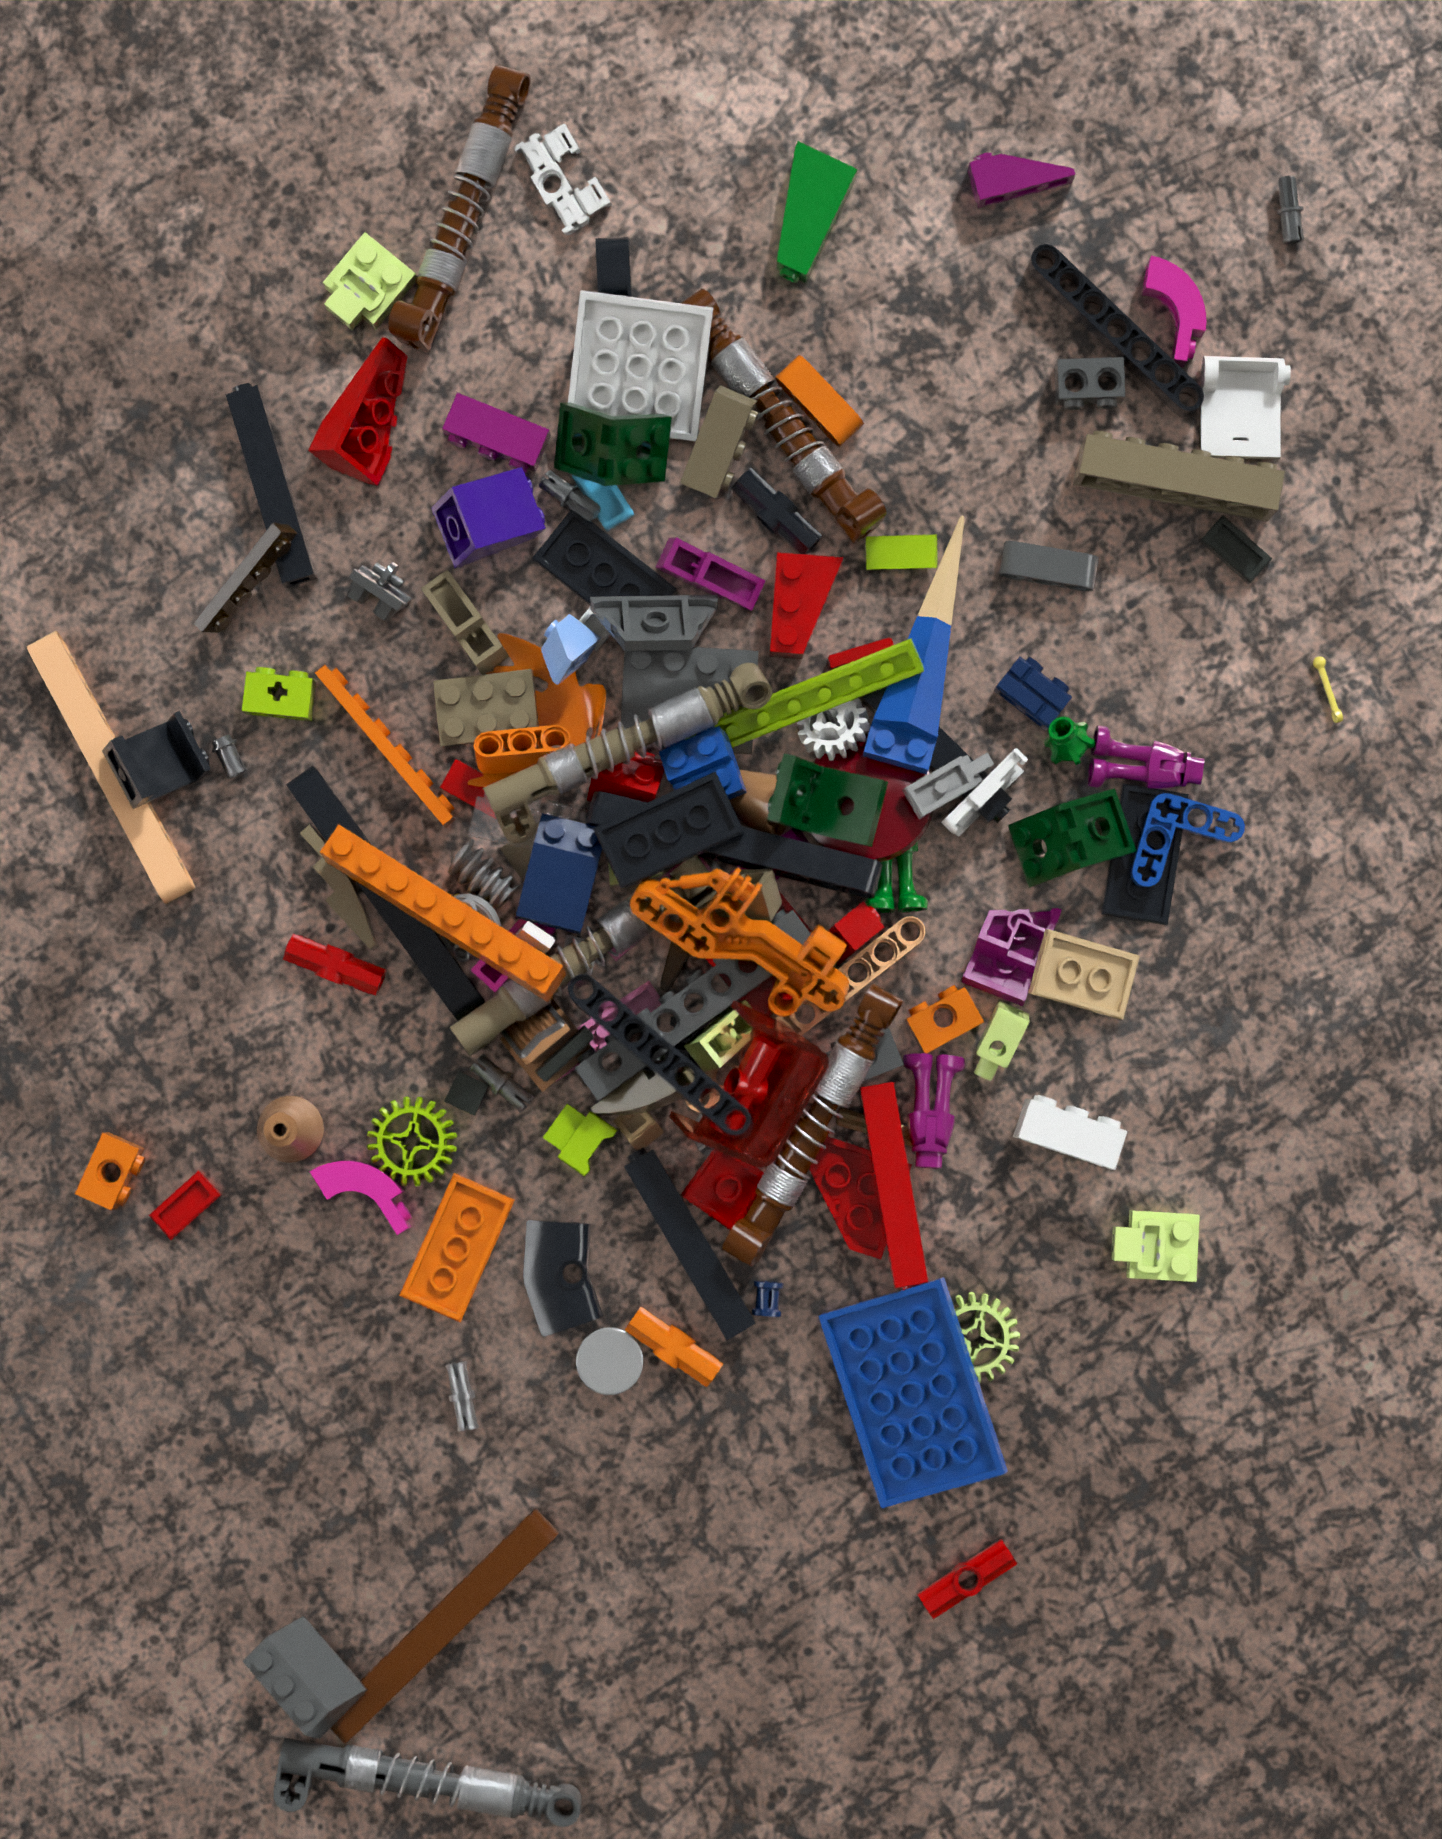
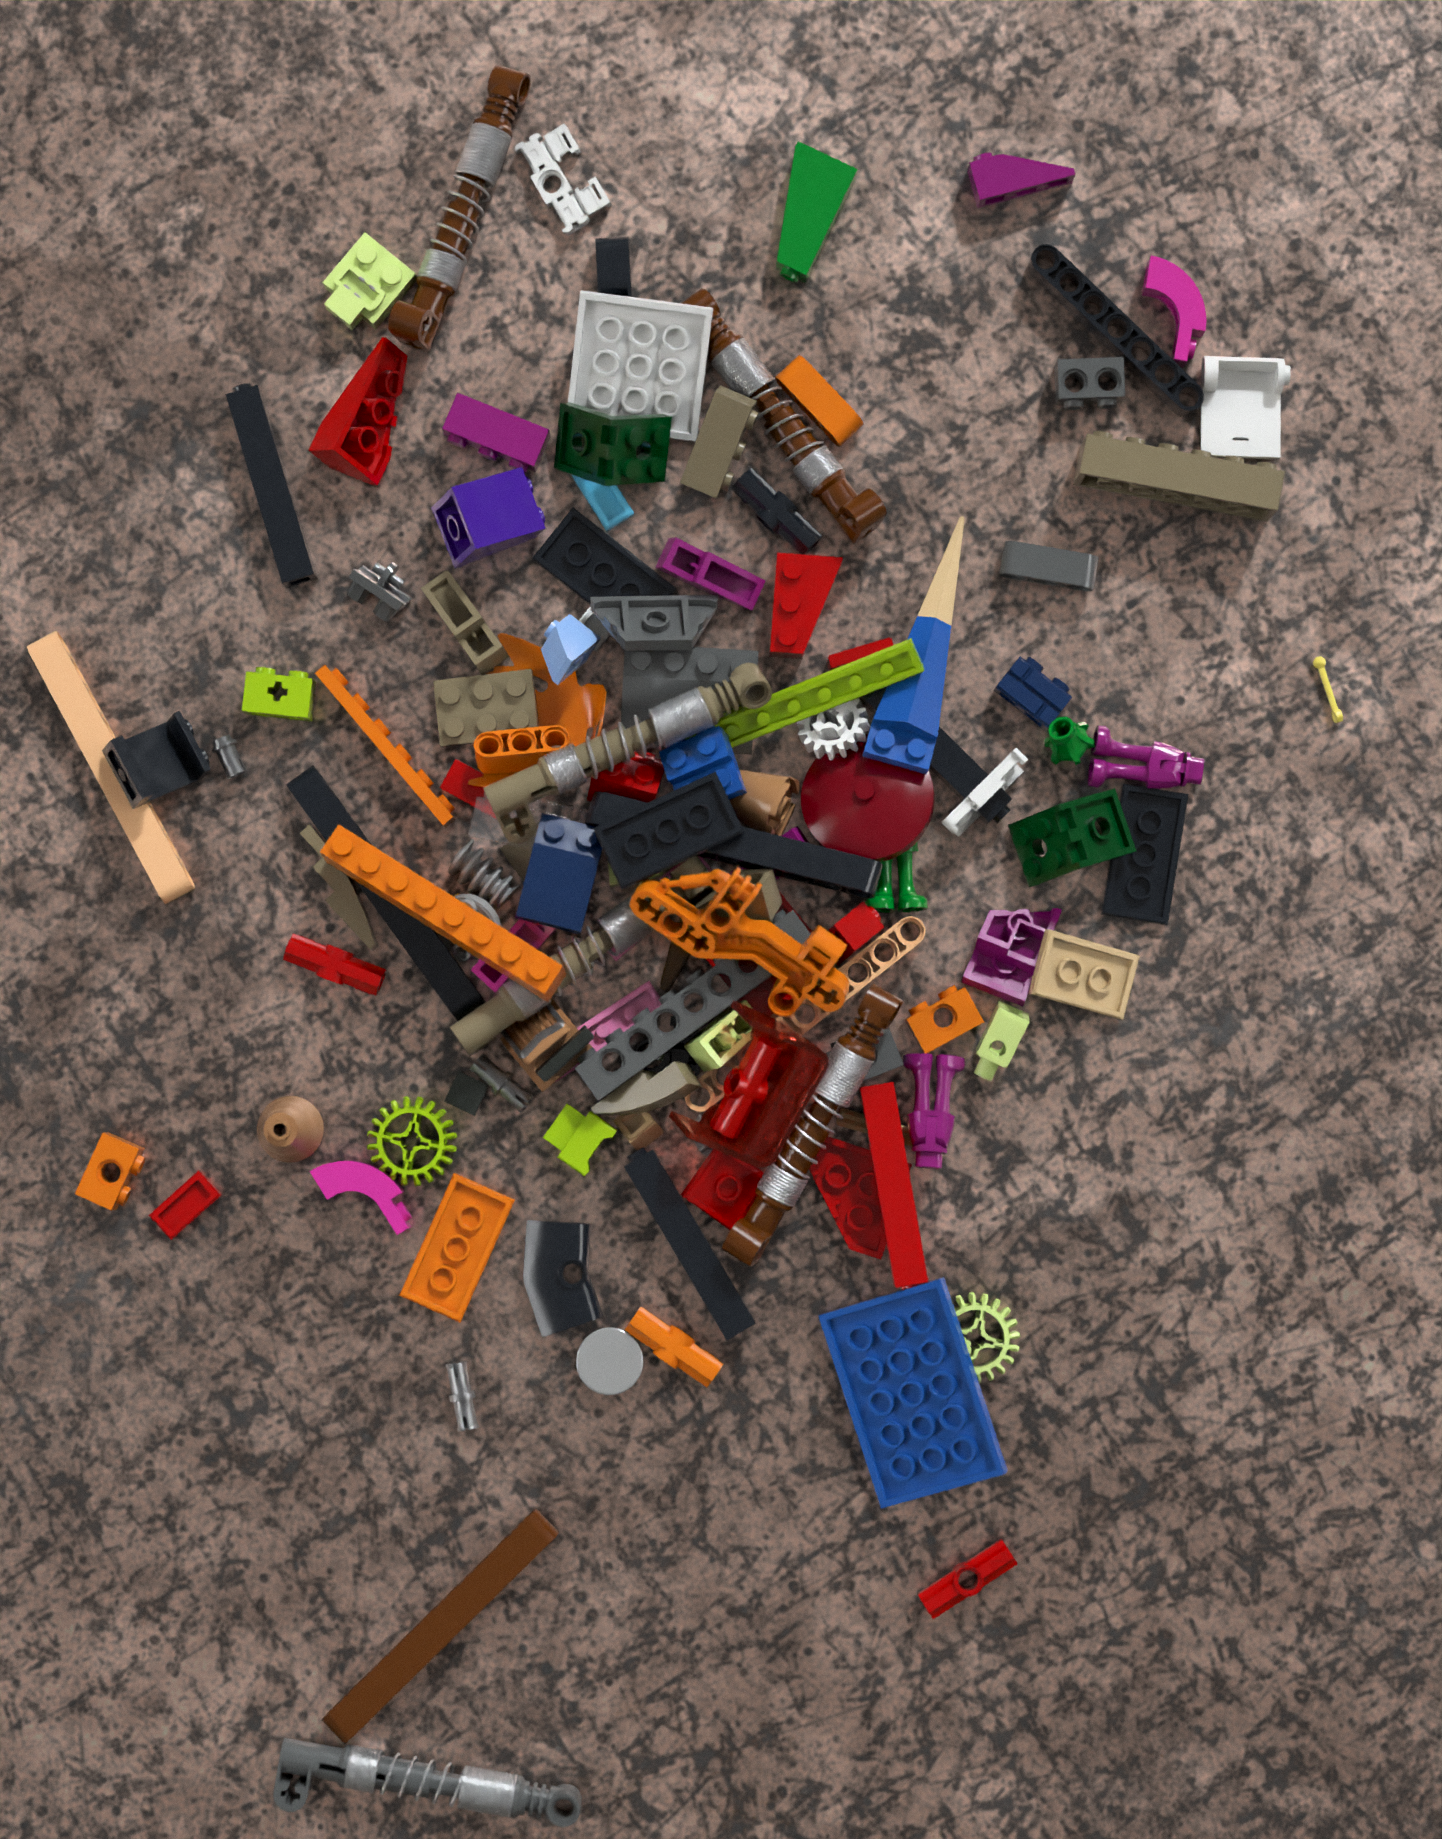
(249, 573): dark brown plate -> none
(305, 1677): dark grey slope -> none
(535, 937): white tile -> none
(570, 496): dark grey axle -> none
(648, 1045): black beam -> none
(767, 1298): dark blue bush -> none
(812, 798): dark green bracket -> none
(901, 552): lime slope -> none
(946, 784): light grey hinge -> none
(1070, 1132): white brick -> none
(1158, 1245): yellowish green piece -> none
(1167, 827): blue beam -> none
(1235, 549): pearl dark grey tile -> none
(1290, 210): dark grey axle -> none

